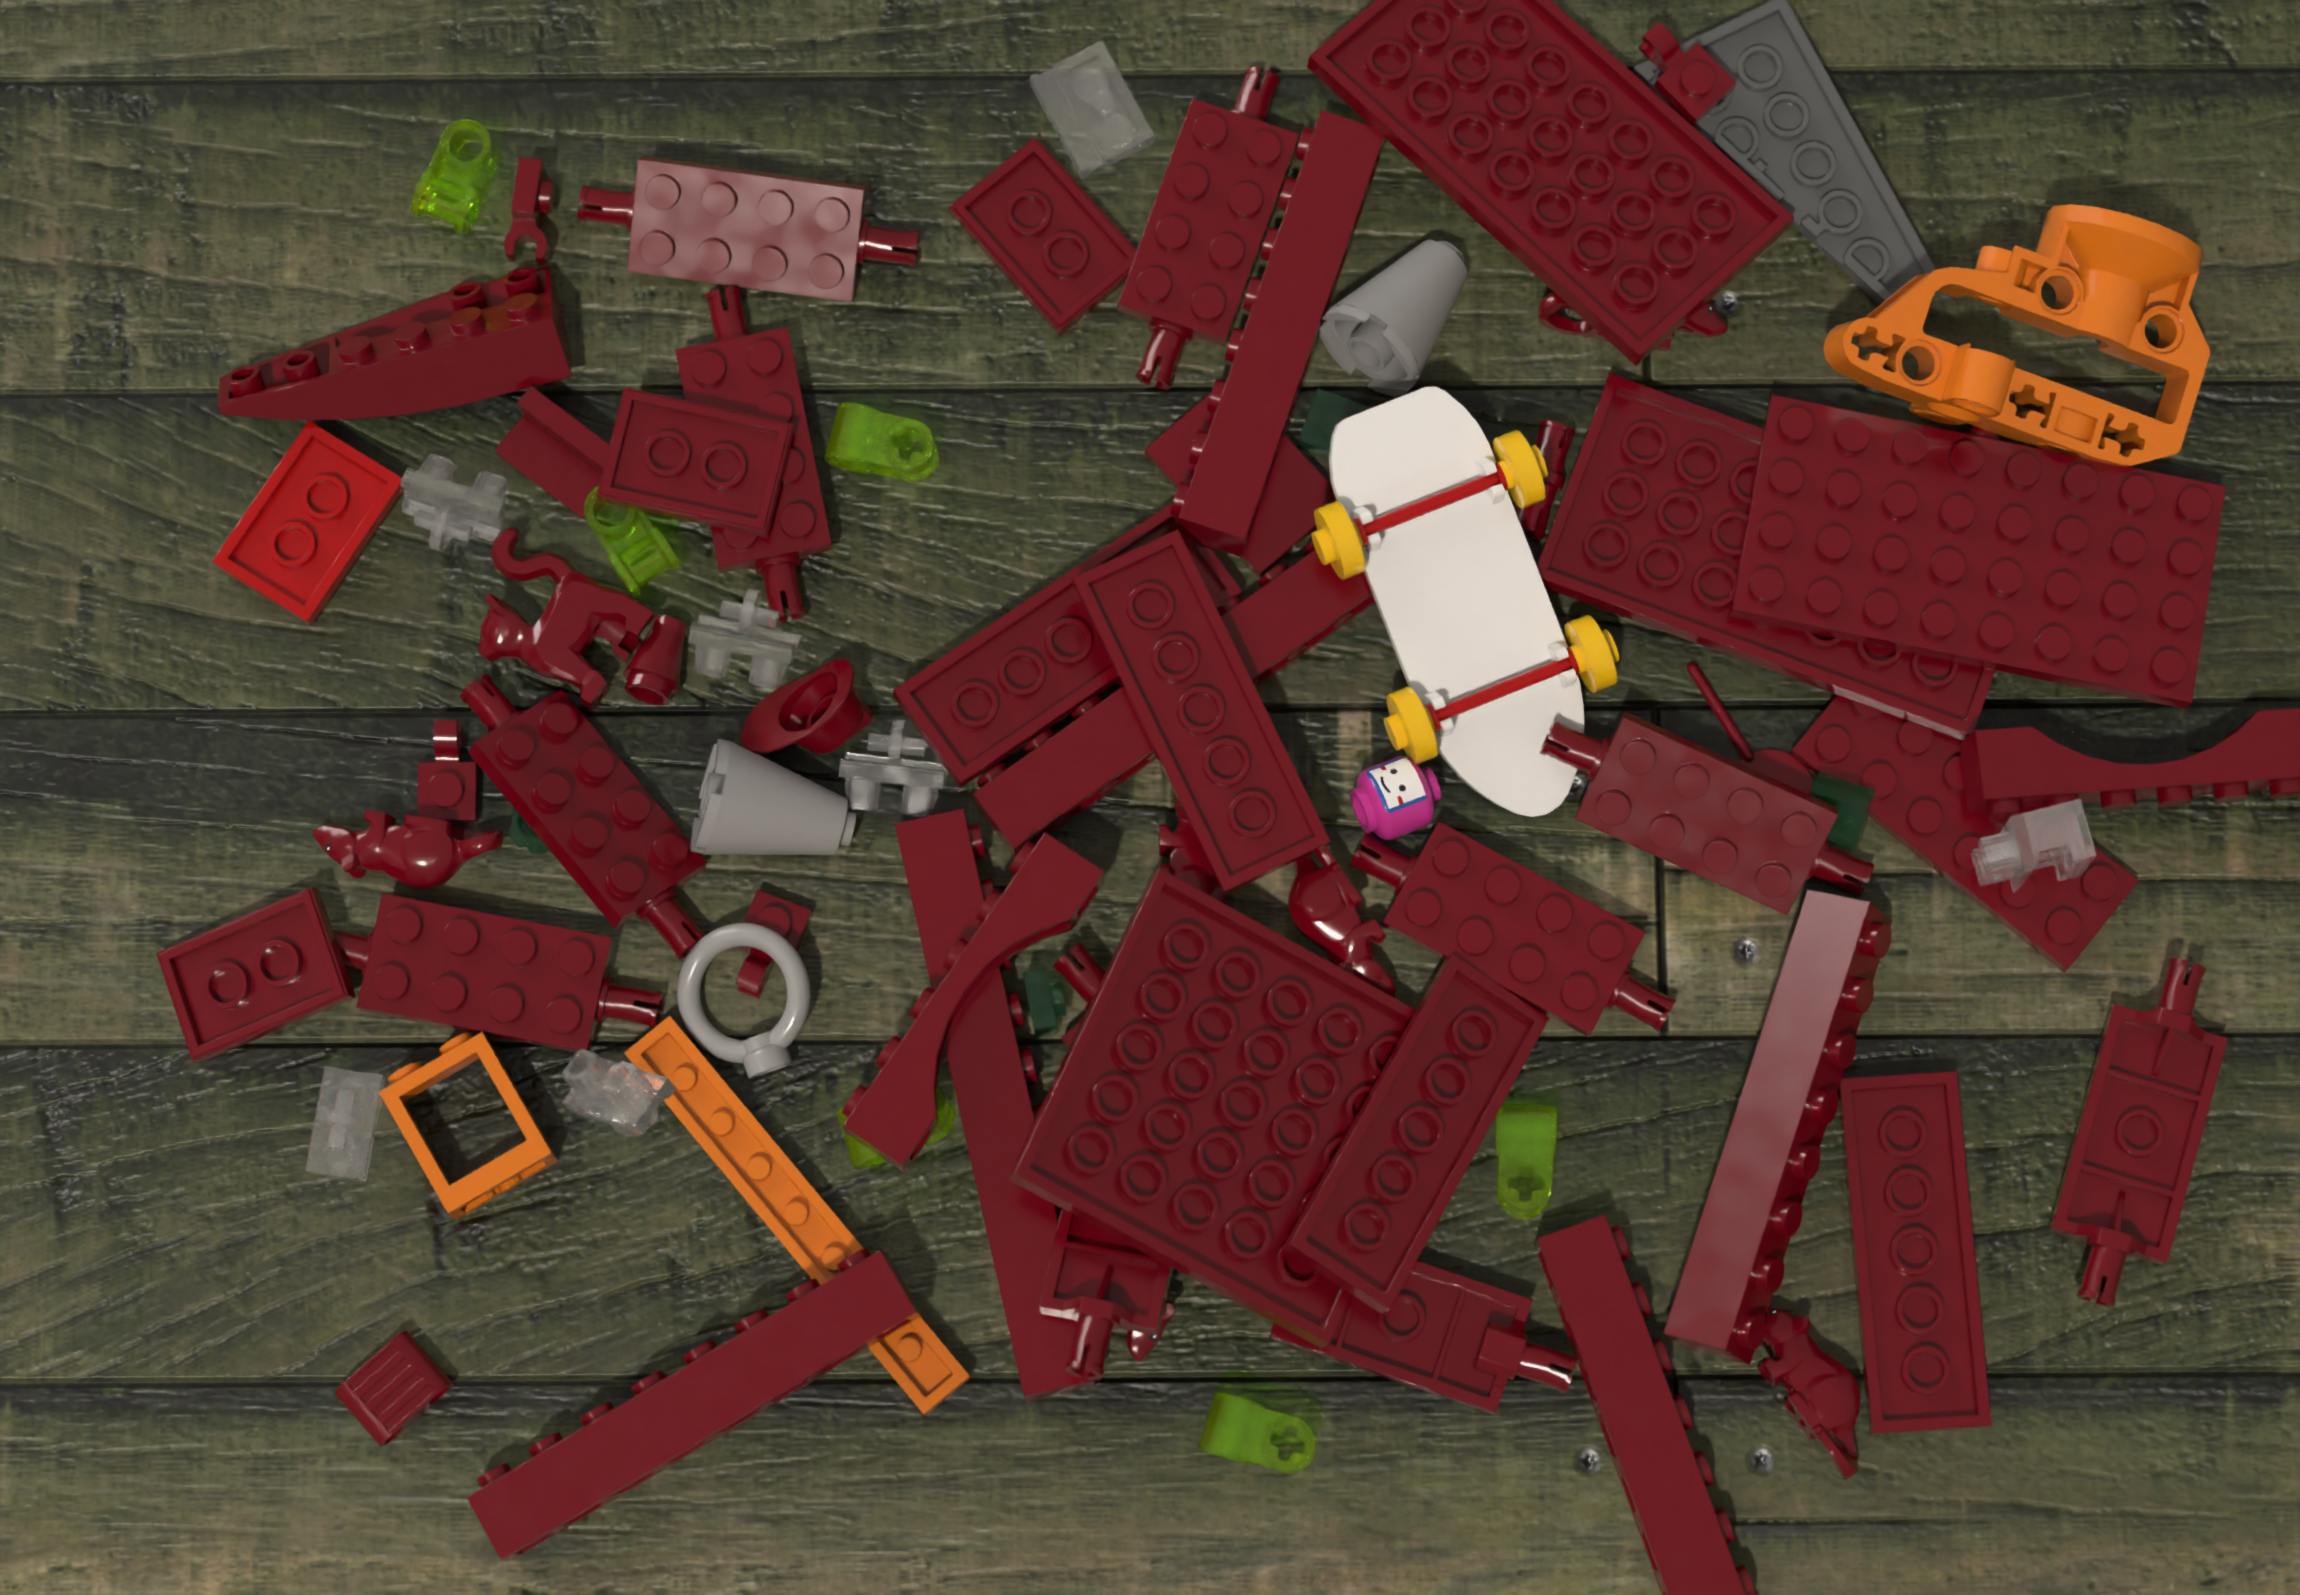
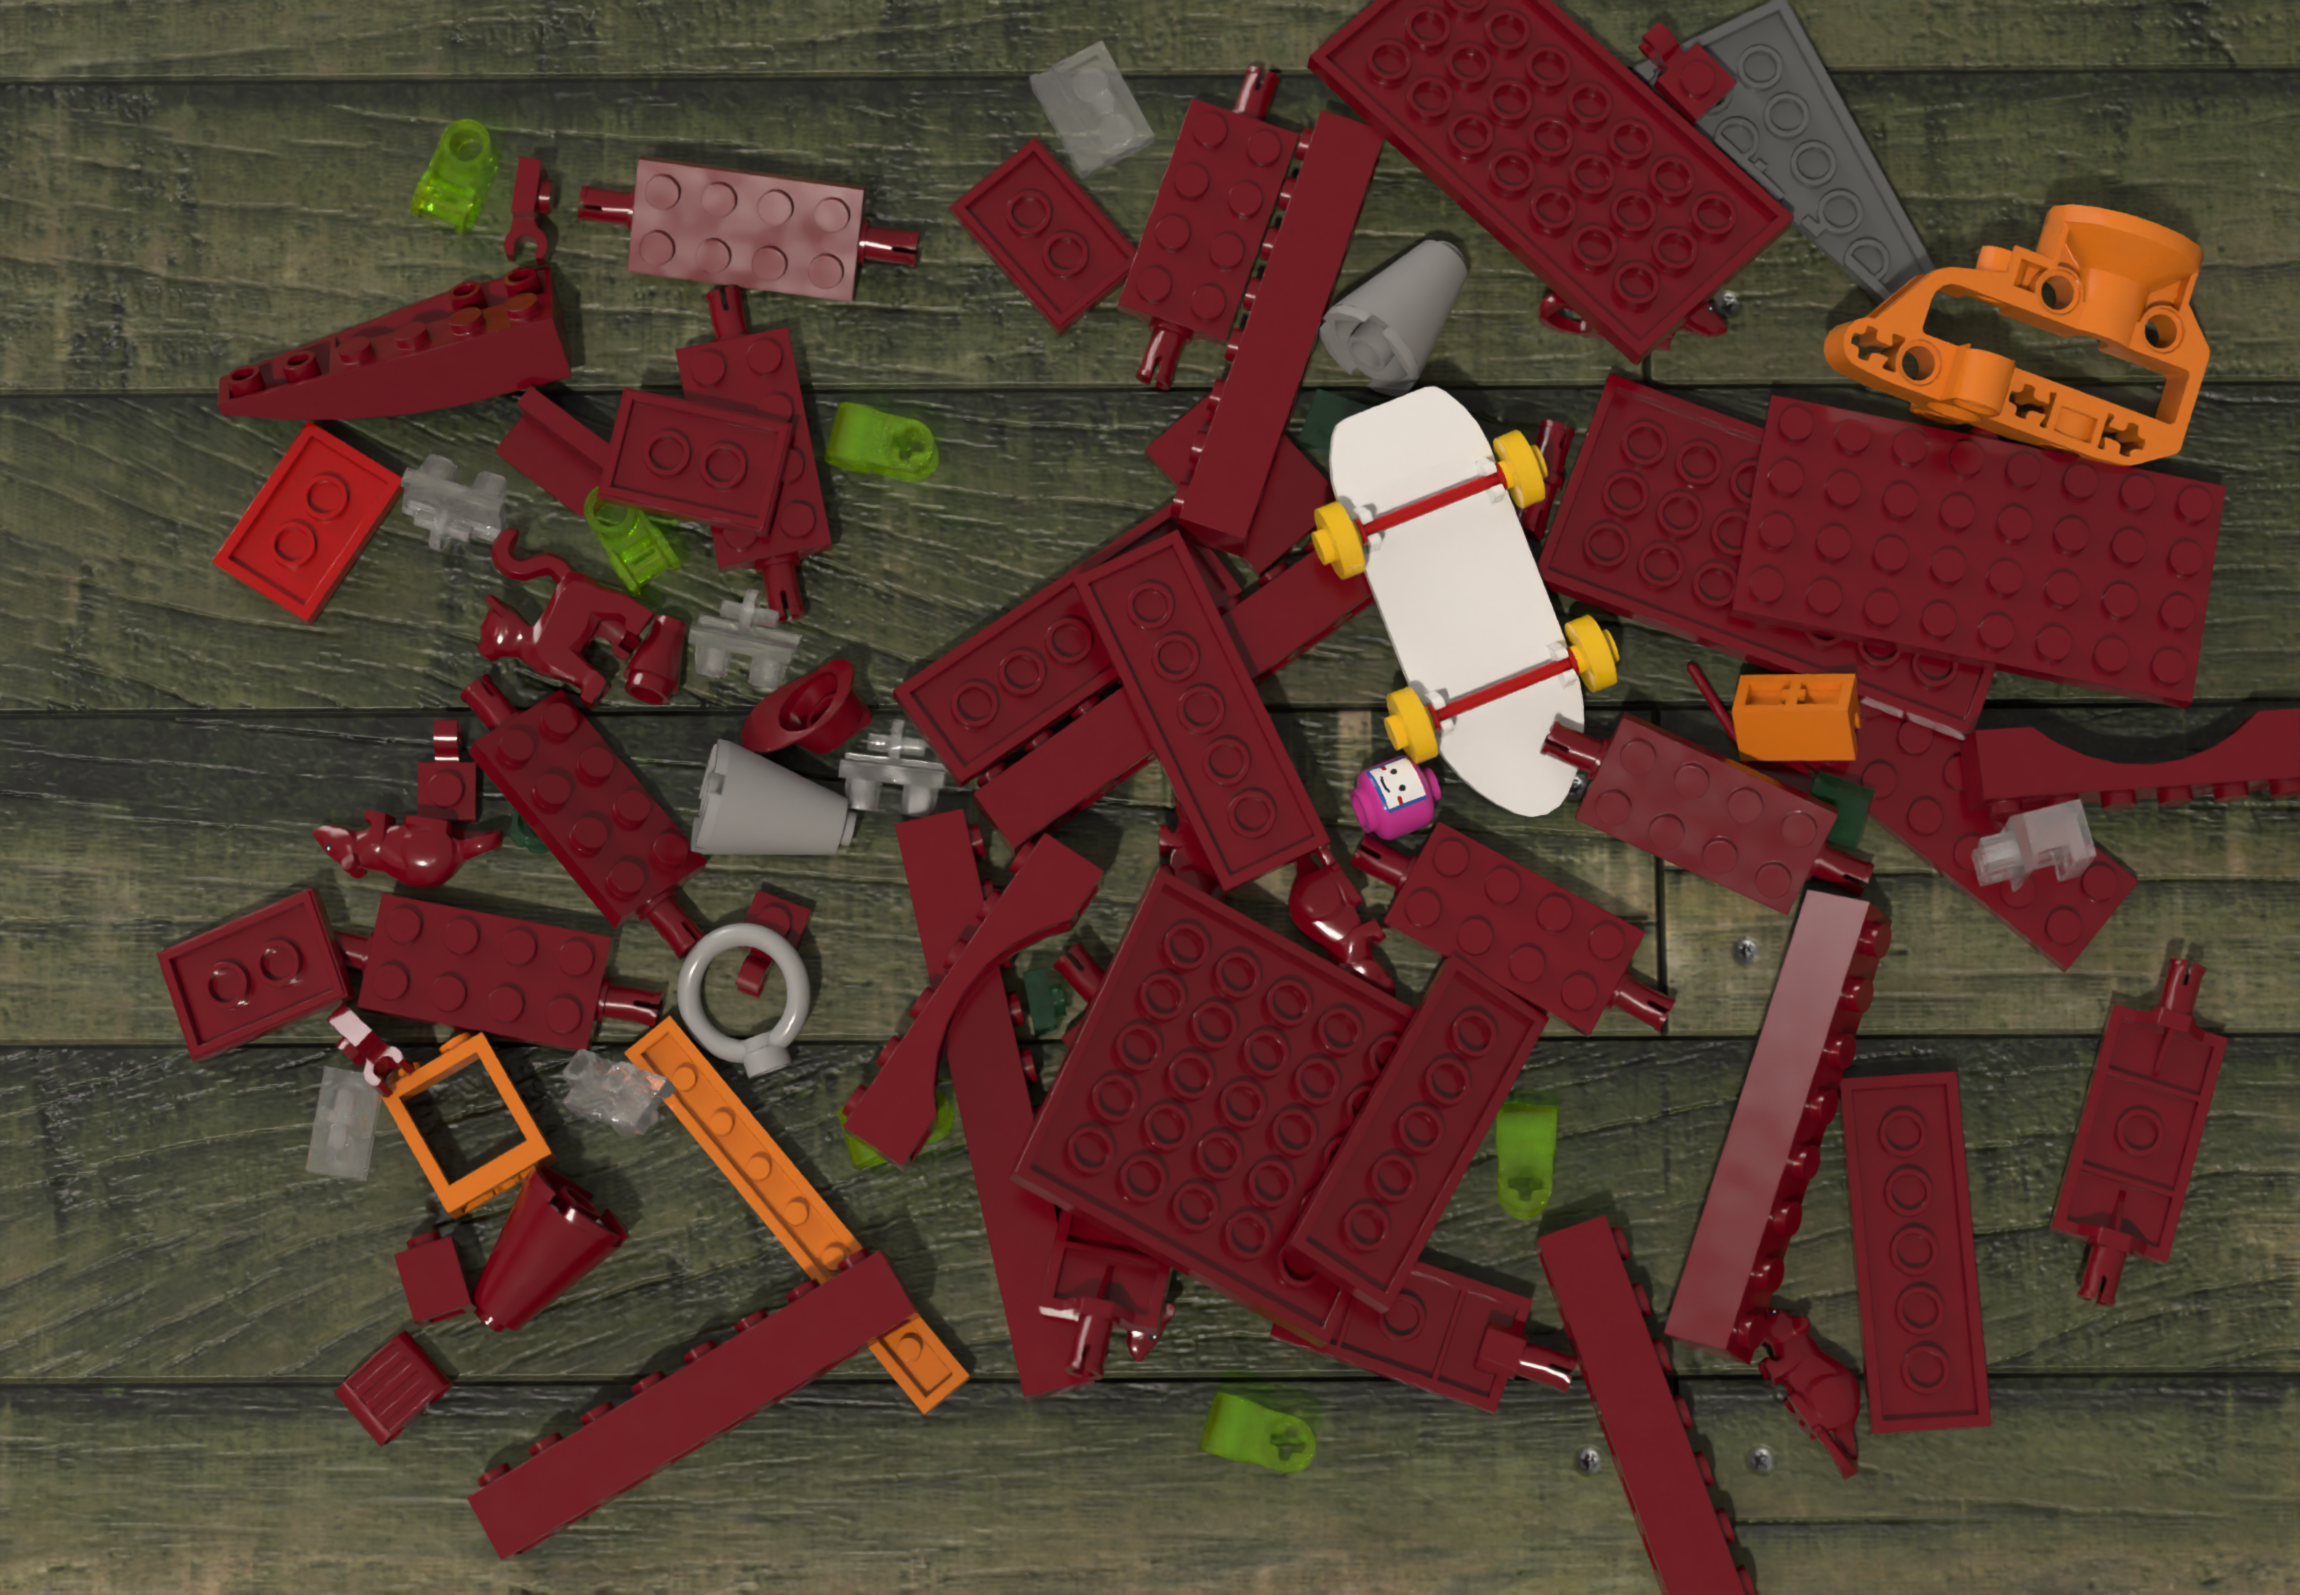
(365, 1047): none -> dark red plate
(435, 1279): none -> dark red brick
(543, 1249): none -> dark red cone
(1797, 717): none -> orange hinge

